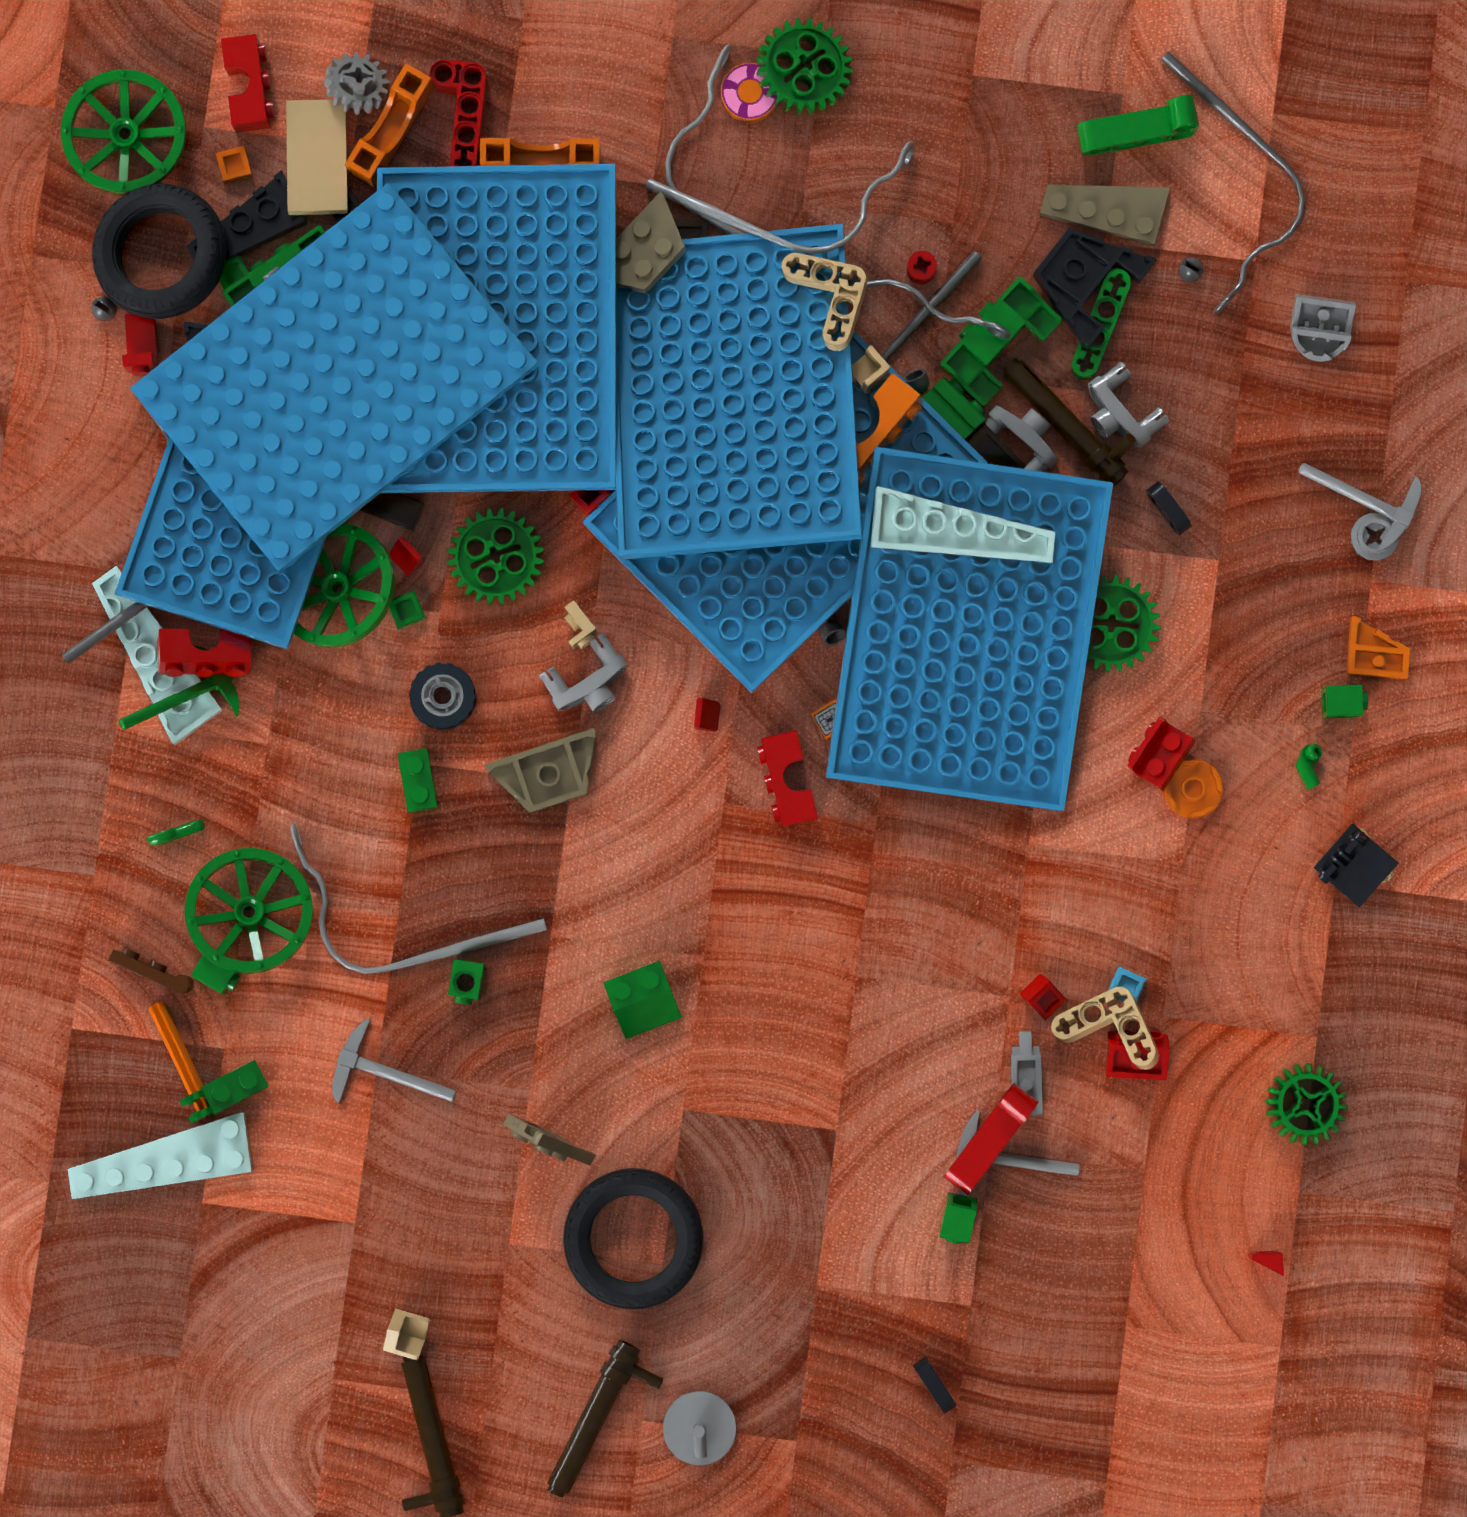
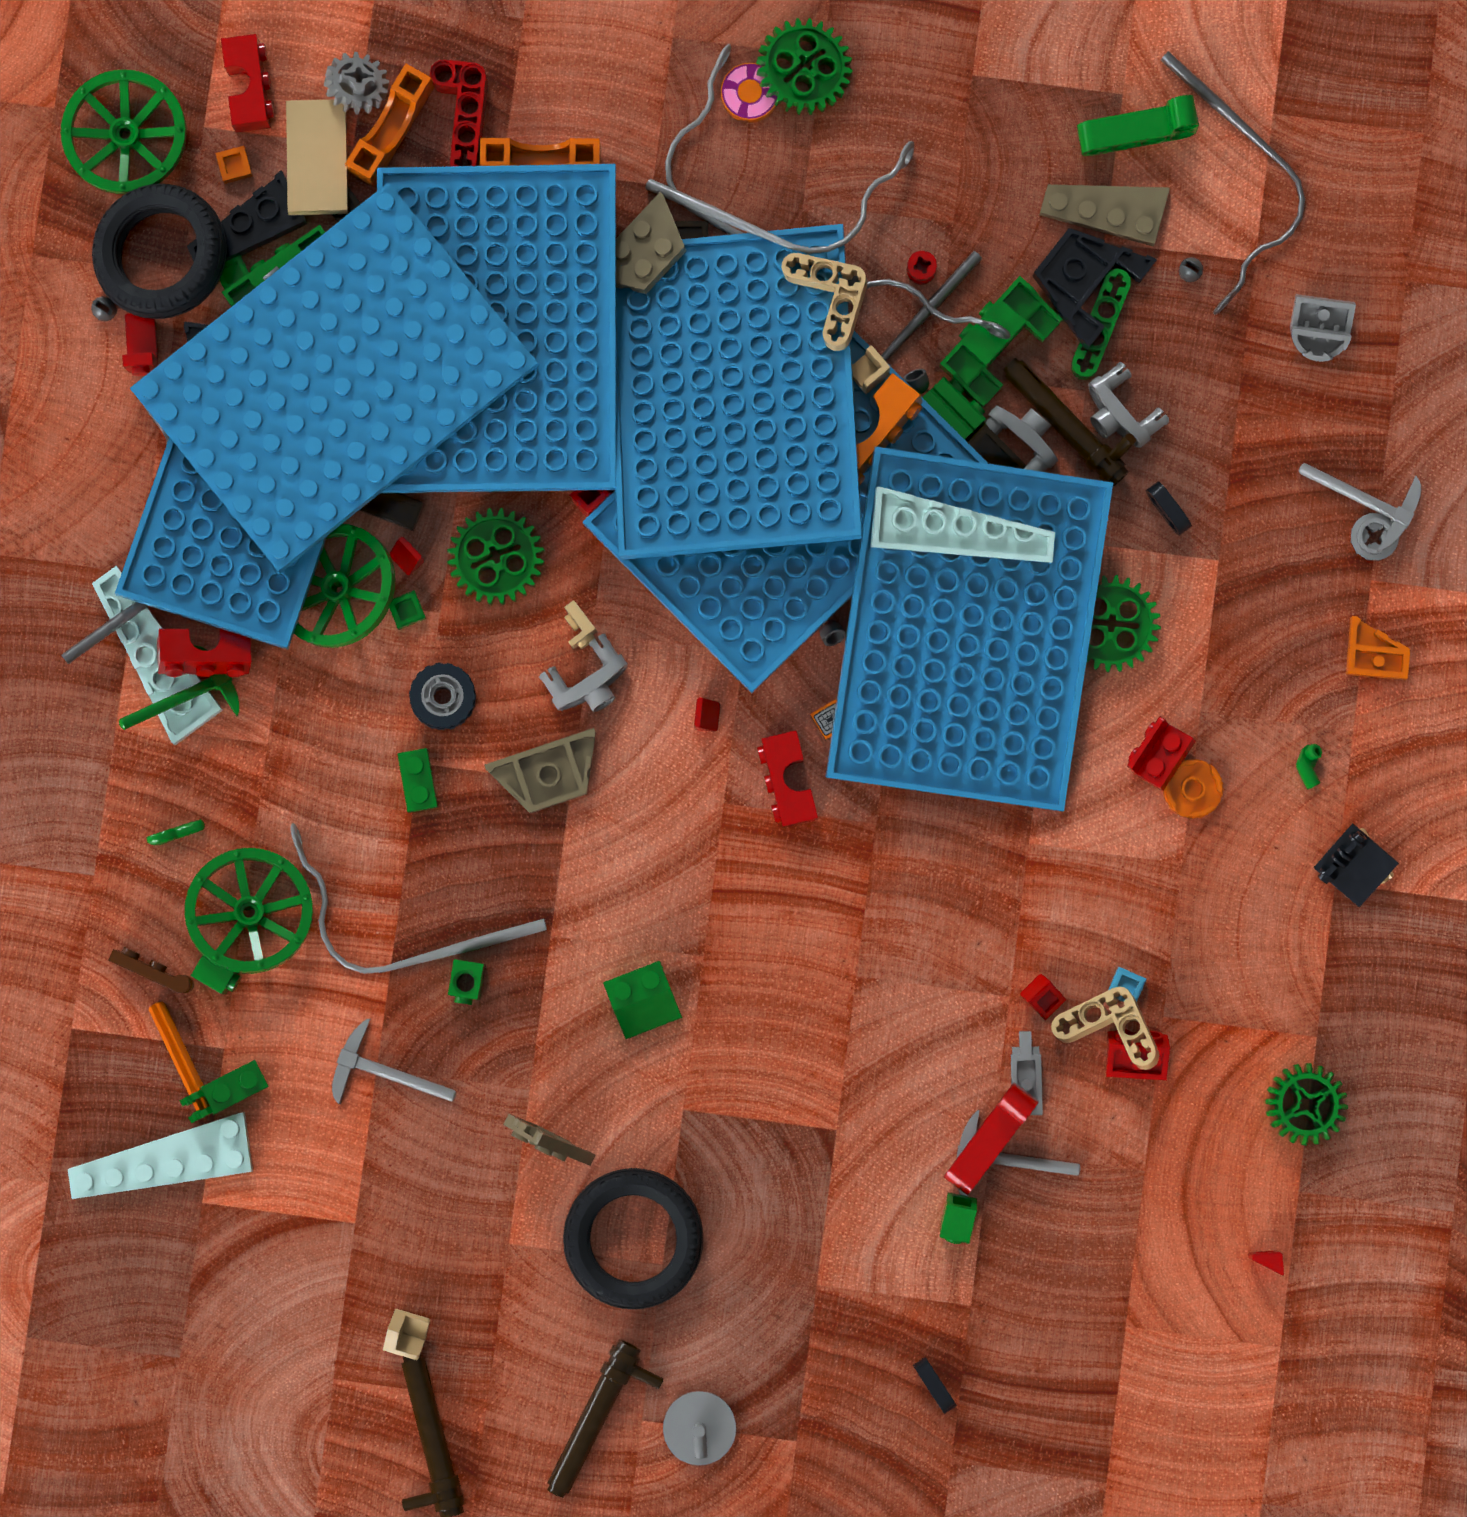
(1343, 701): green brick -> none

